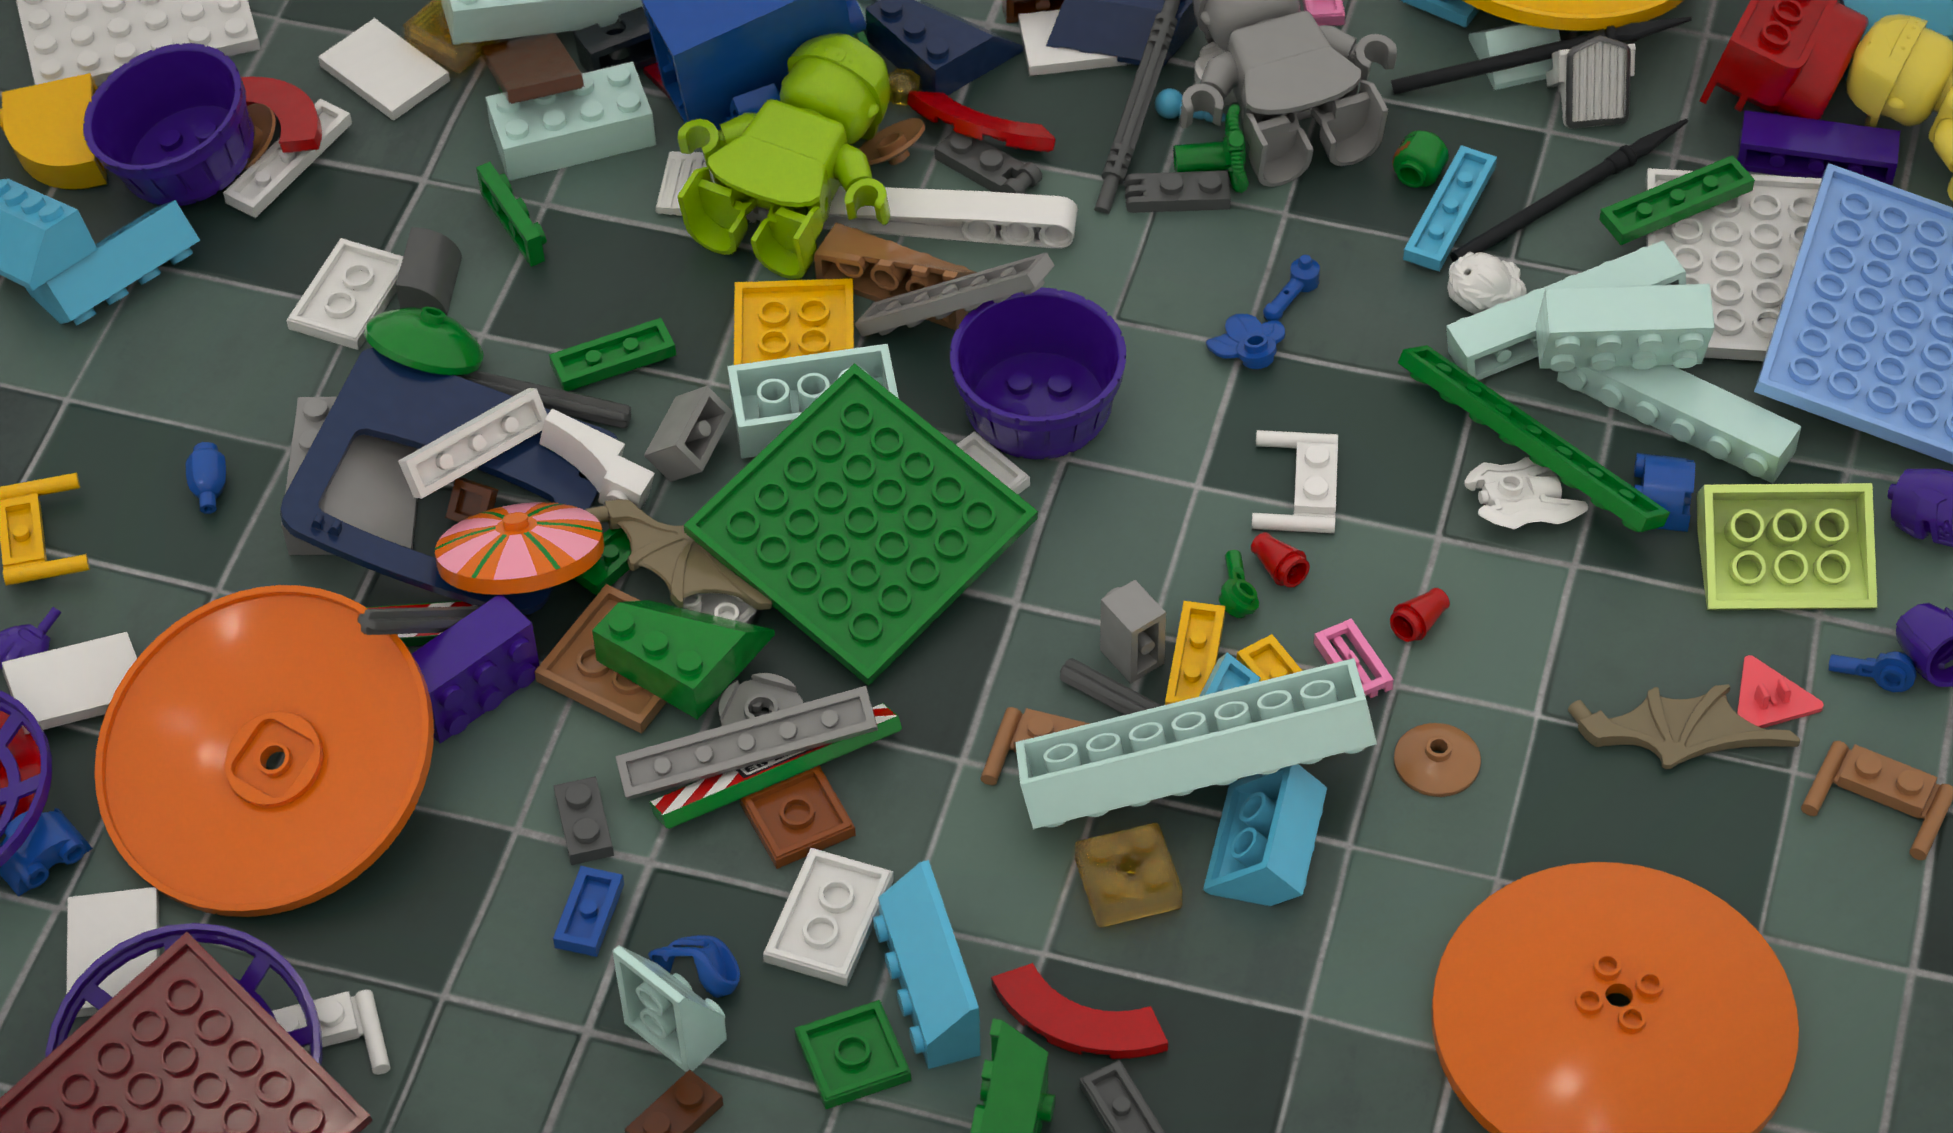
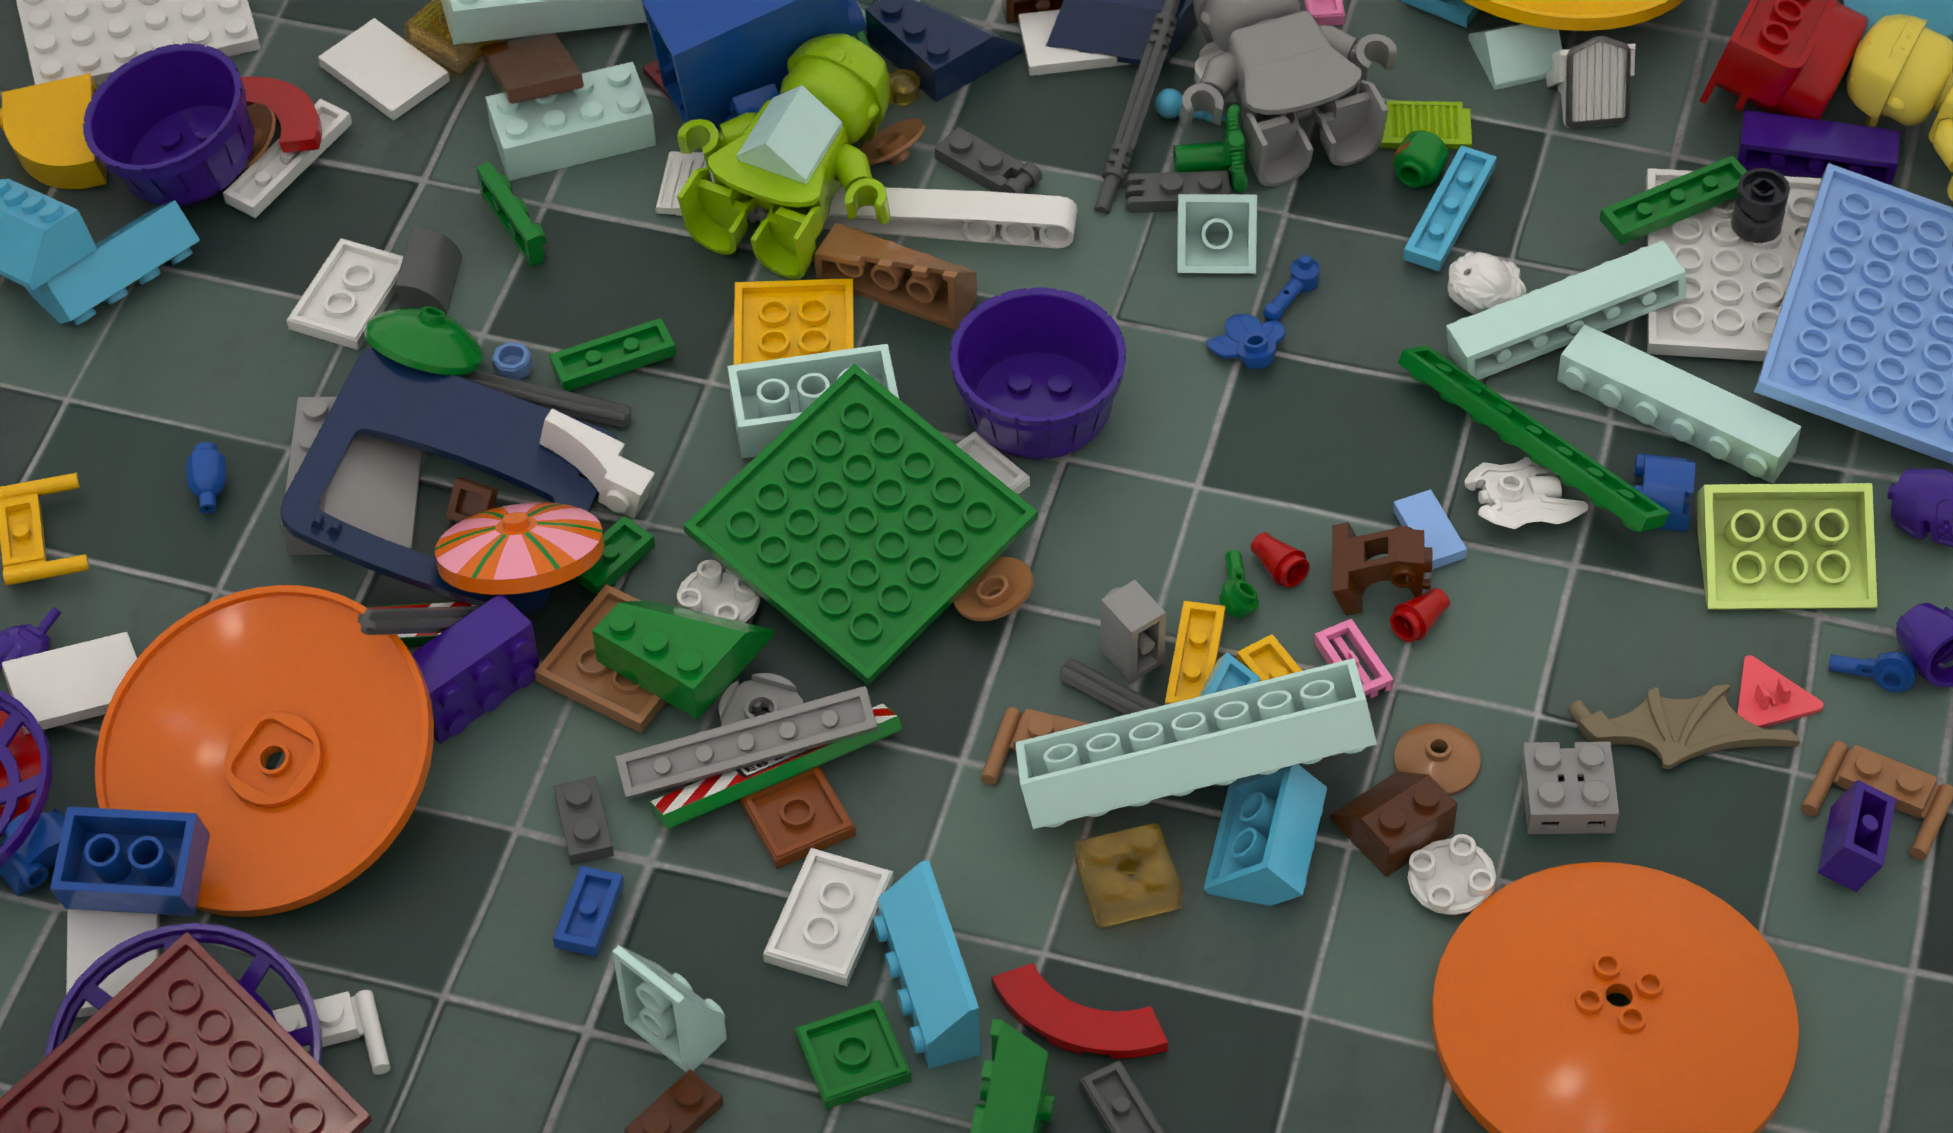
(130, 861): none -> blue brick
(474, 443): white plate -> none
(512, 360): none -> medium blue tile
(628, 32): black brick -> none
(674, 556): dark tan animal -> none
(688, 433): light grey brick -> none
(714, 962): blue piece -> none
(791, 135): none -> light aqua slope
(959, 293): light grey plate -> none
(977, 124): red tile -> none
(997, 590): none -> medium nougat dish
(1216, 233): none -> light aqua slope
(1313, 482): white plate -> none
(1353, 572): none -> reddish brown tile
(1397, 819): none -> reddish brown slope
(1425, 513): none -> light blue tile
(1442, 118): none -> lime window
(1451, 875): none -> white dish
(1530, 55): black piece -> none
(1569, 788): none -> light grey piece
(1621, 159): black piece -> none
(1624, 326): light aqua brick -> none
(1760, 205): none -> black wheel
(1857, 835): none -> dark purple brick

